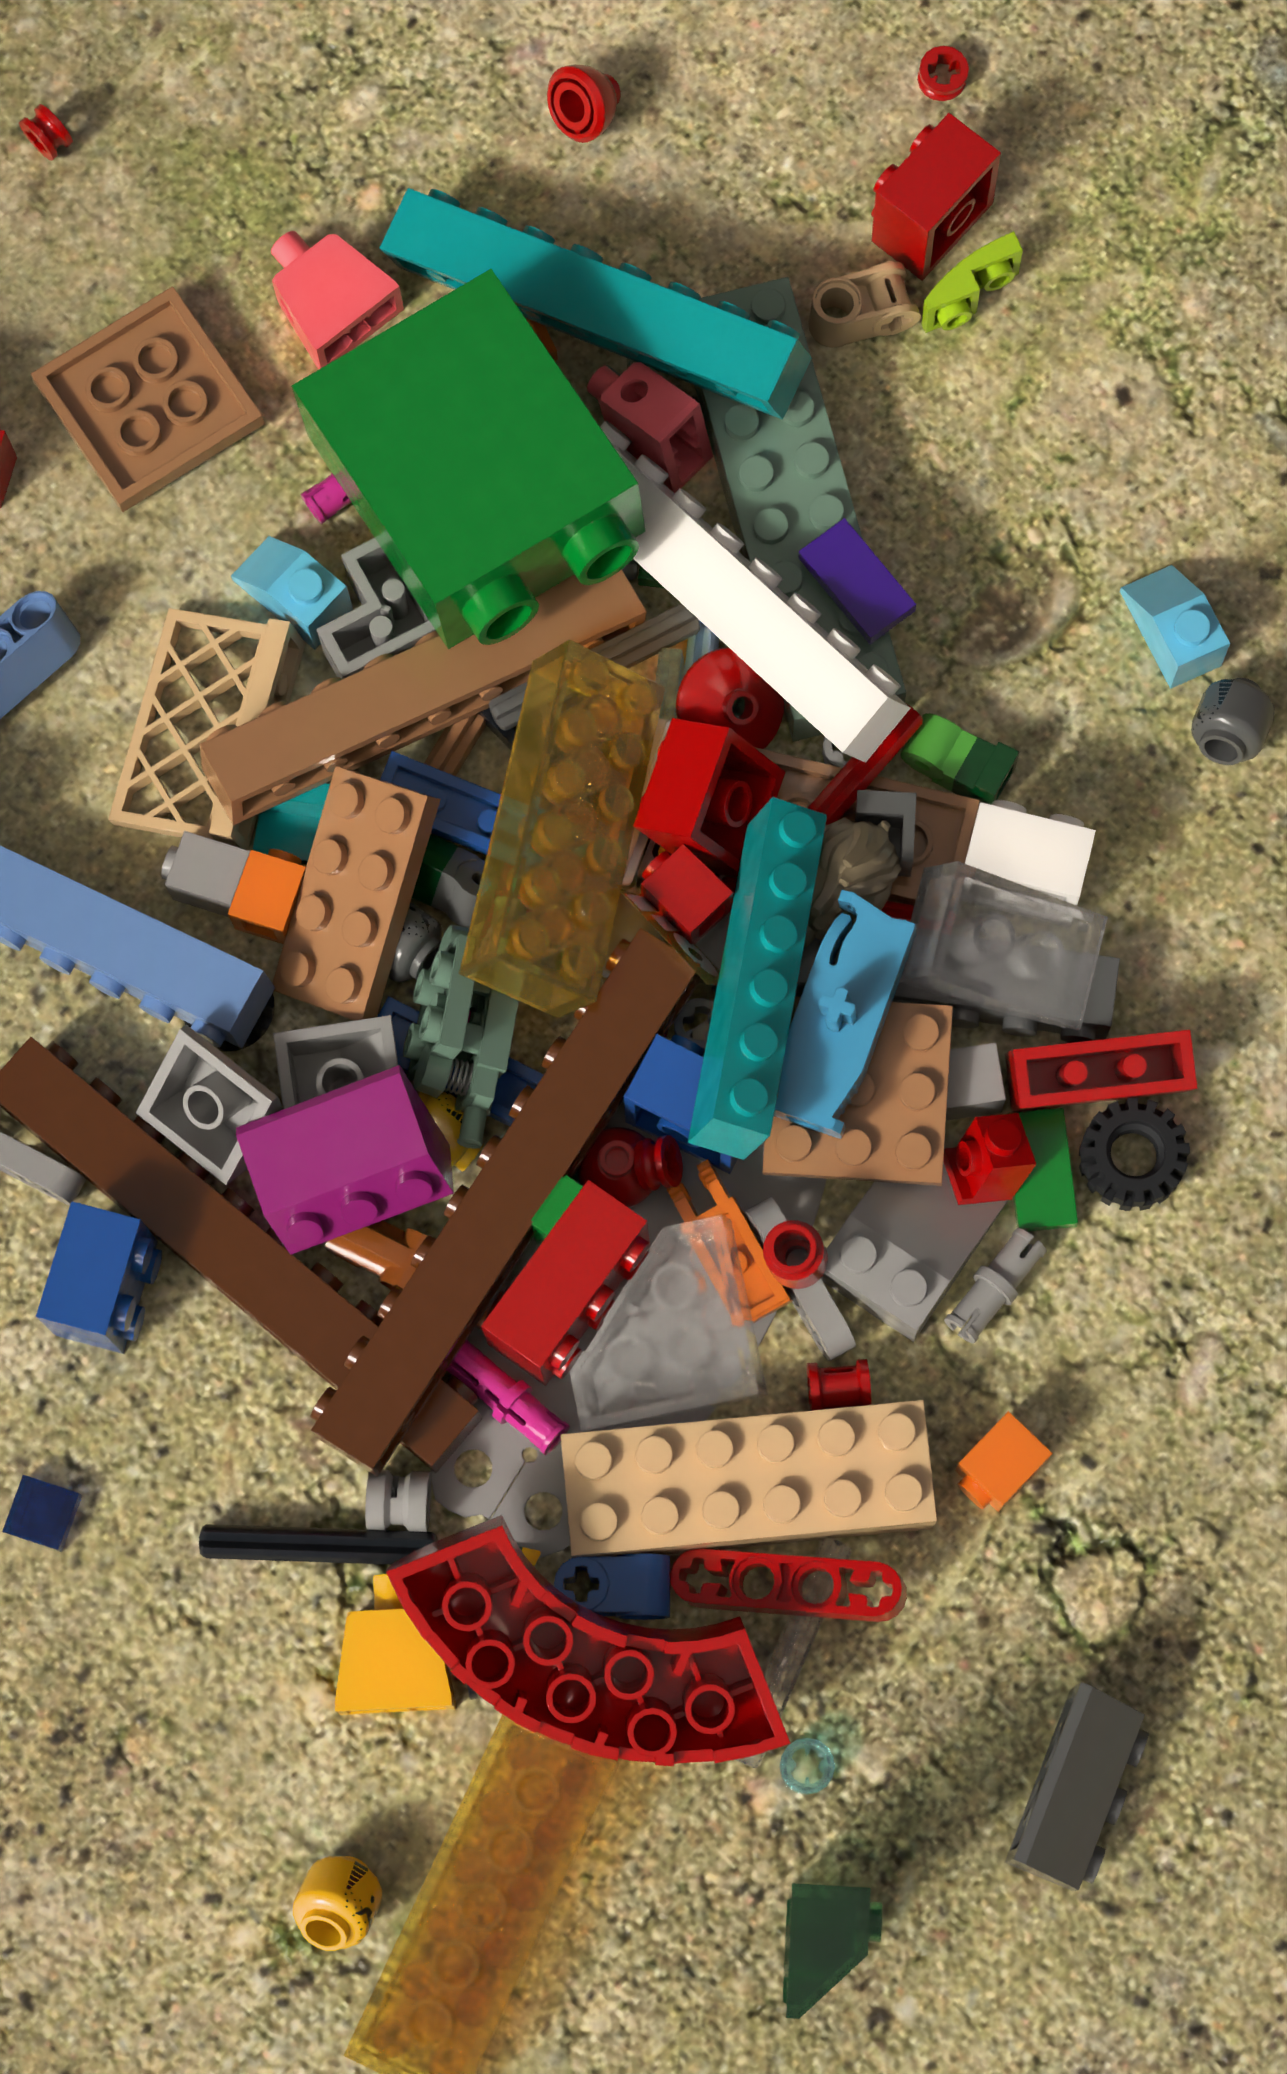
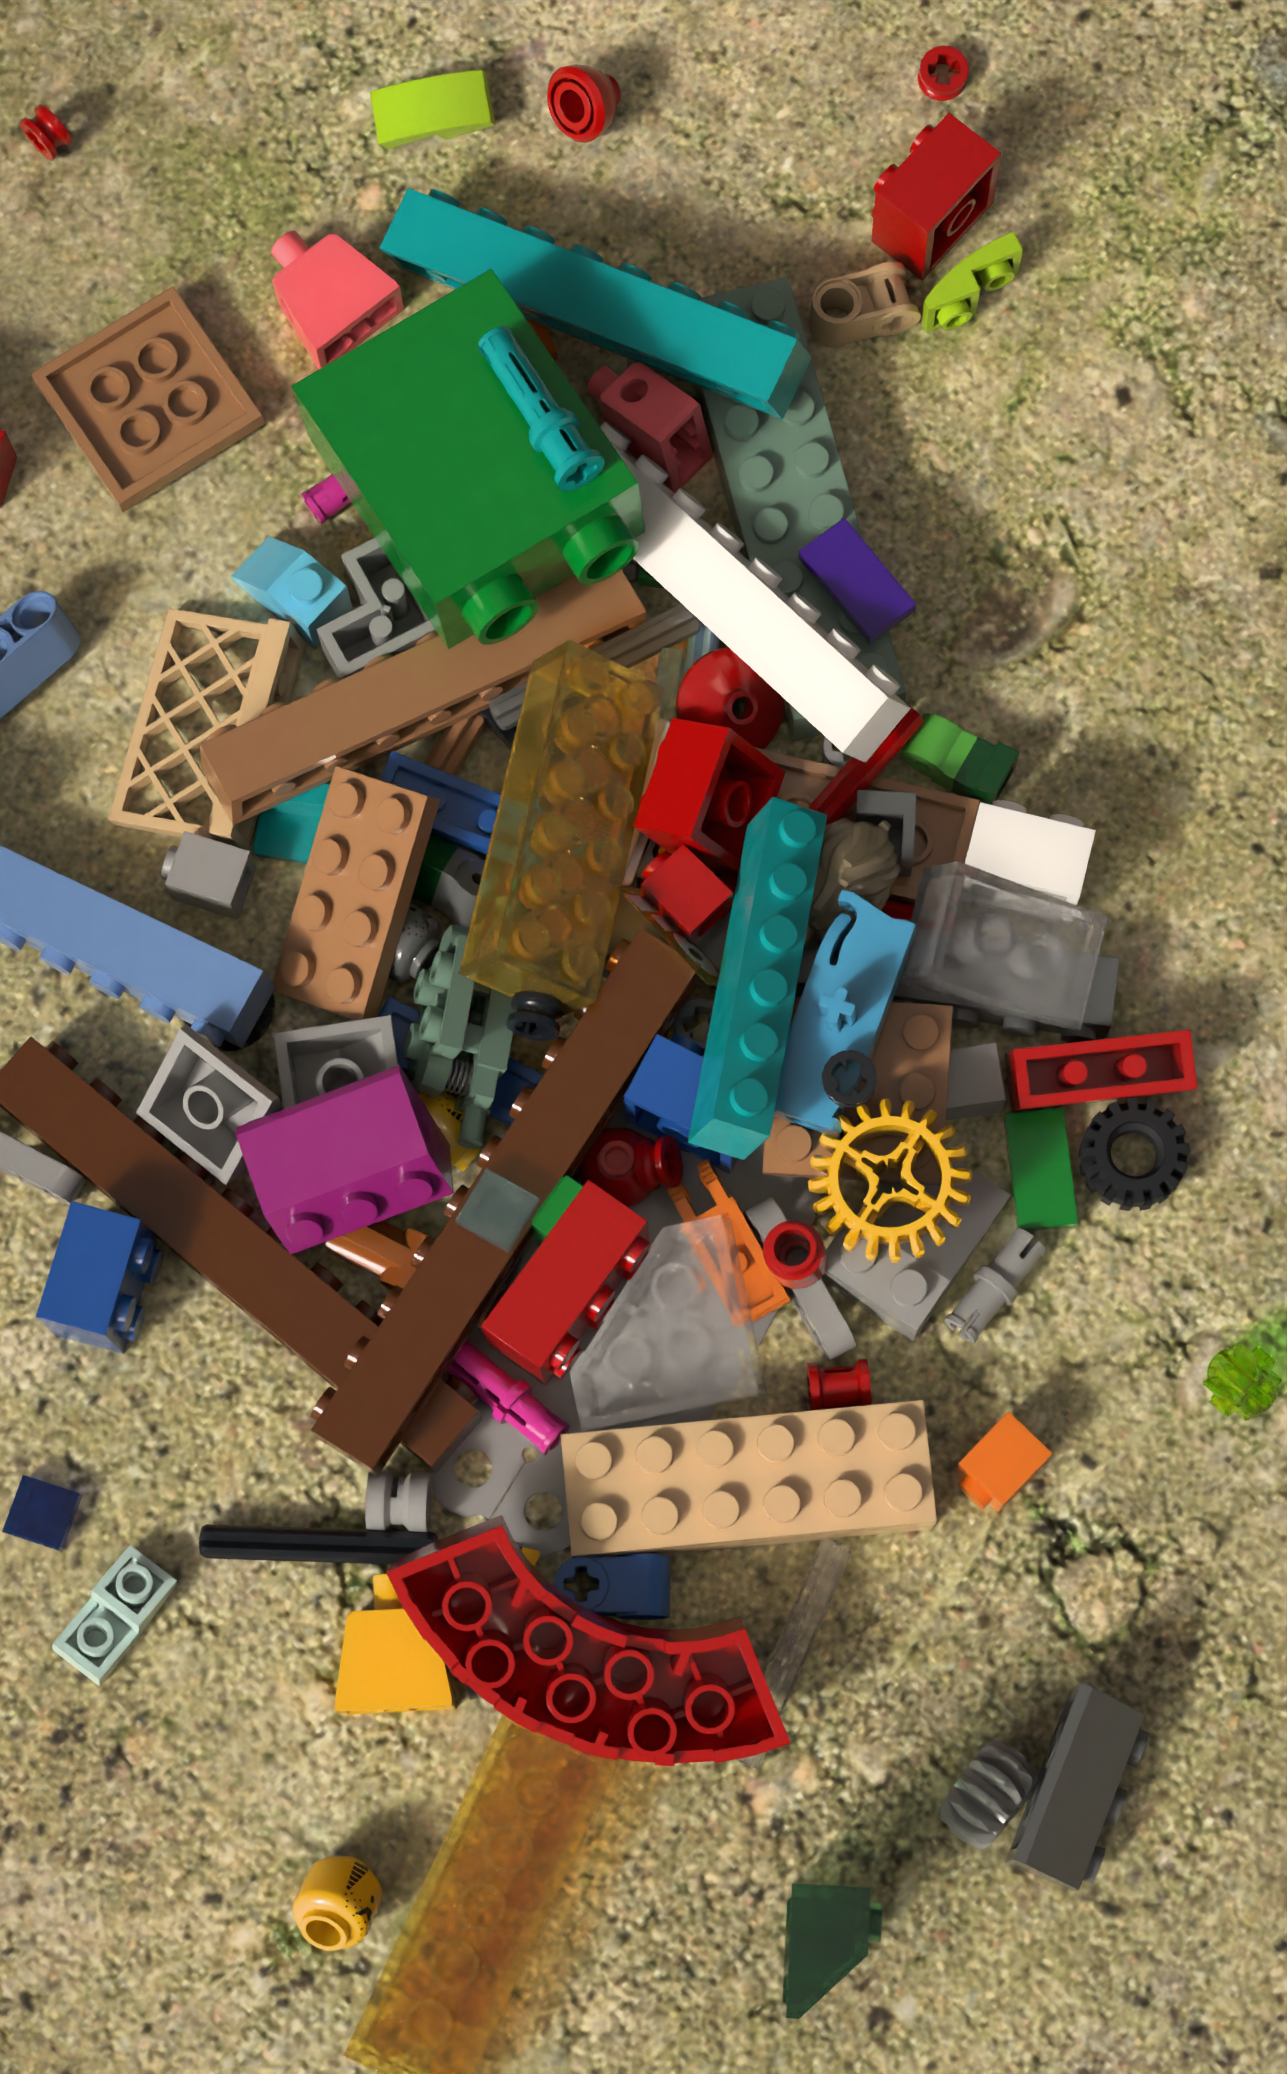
(114, 1615): none -> light aqua slope
(267, 894): orange brick -> none
(432, 106): none -> lime slope
(497, 1210): none -> clear light blue tile
(535, 1015): none -> black bush
(551, 428): none -> teal pin
(788, 1765): clear light blue bush -> none
(789, 1576): red beam -> none
(832, 1085): none -> black bush
(866, 1163): none -> yellow gear
(988, 1794): none -> light grey gear
(990, 1160): red brick -> none
(1176, 625): medium azure slope -> none
(1232, 721): dark grey head -> none
(1242, 1381): none -> clear neon green gear

